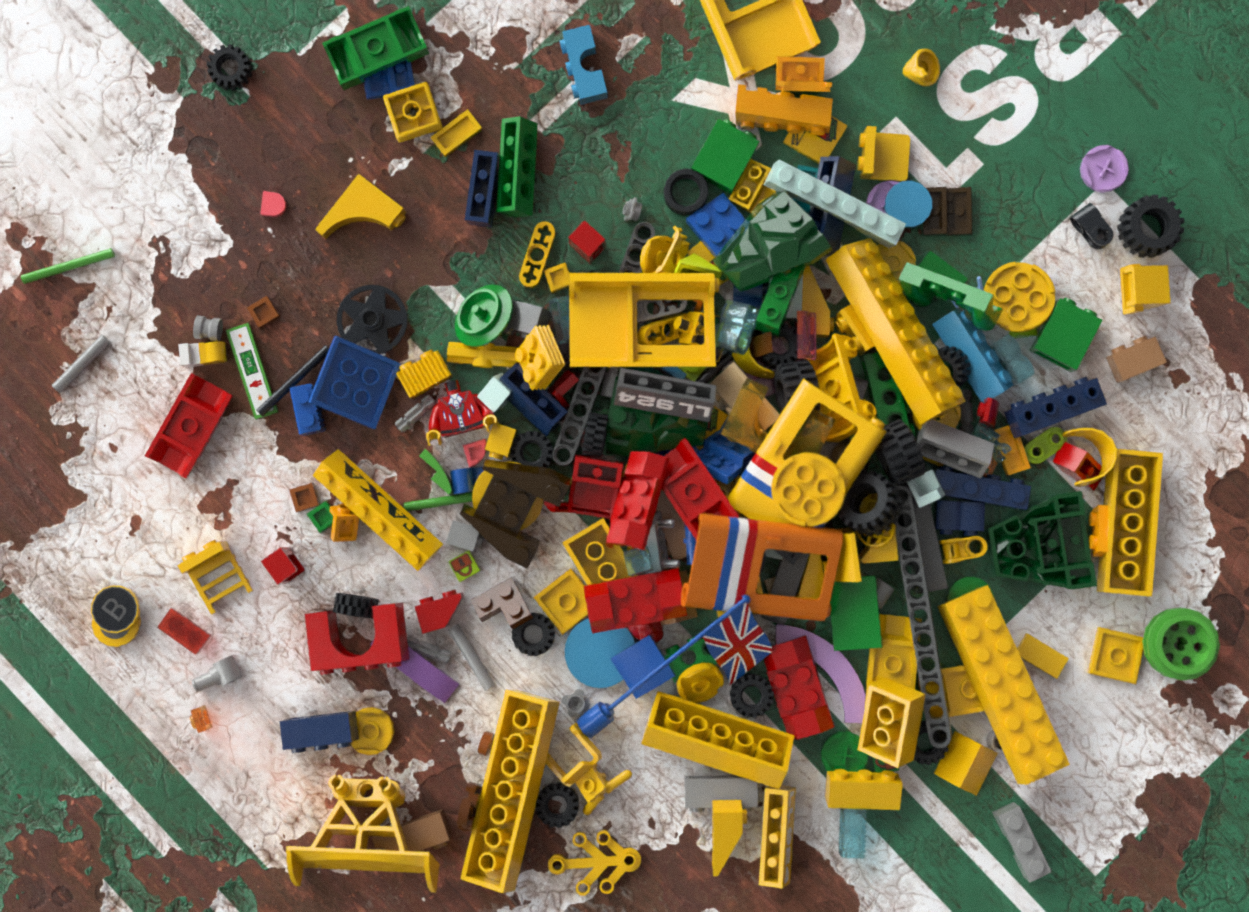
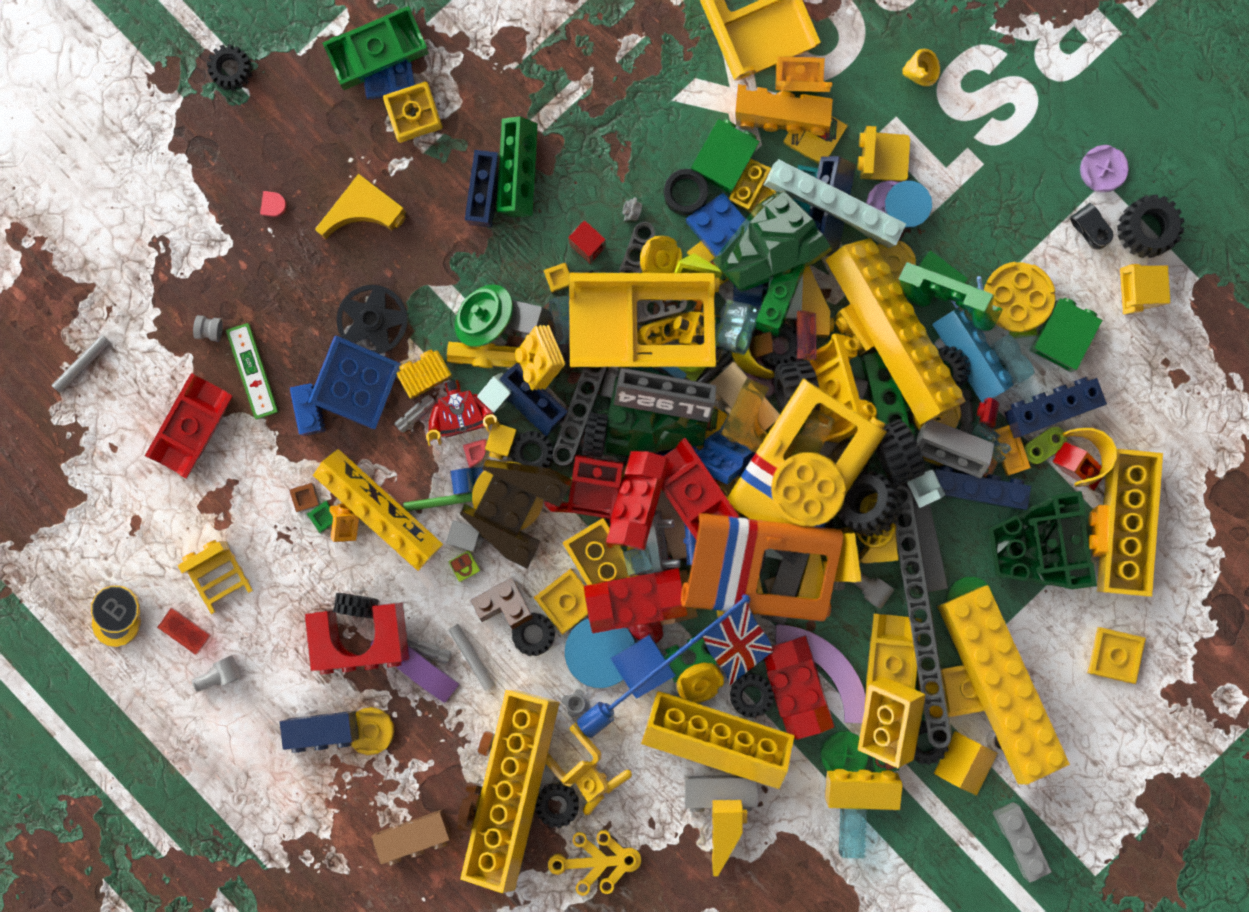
(67, 266): bright green bar -> none
(200, 719): clear orange plate -> none
(202, 353): leg -> none
(263, 312): dark orange tile -> none
(283, 565): red panel -> none
(293, 381): black bar -> none
(351, 792): yellow piece -> none
(437, 613): red slope -> none
(440, 477): bright green slope -> none
(456, 133): yellow tile -> none
(526, 269): yellow beam -> none
(561, 386): red tile -> none
(588, 85): dark azure arch -> none
(679, 246): yellow piece -> none
(777, 836): yellow brick -> none
(856, 615): green tile -> none
(950, 212): dark brown slope -> none
(959, 516): dark blue brick -> none
(960, 549): yellow piece -> none
(1041, 656): yellow tile -> none
(1136, 359): medium nougat brick -> none
(1160, 639): bright green wheel -> none

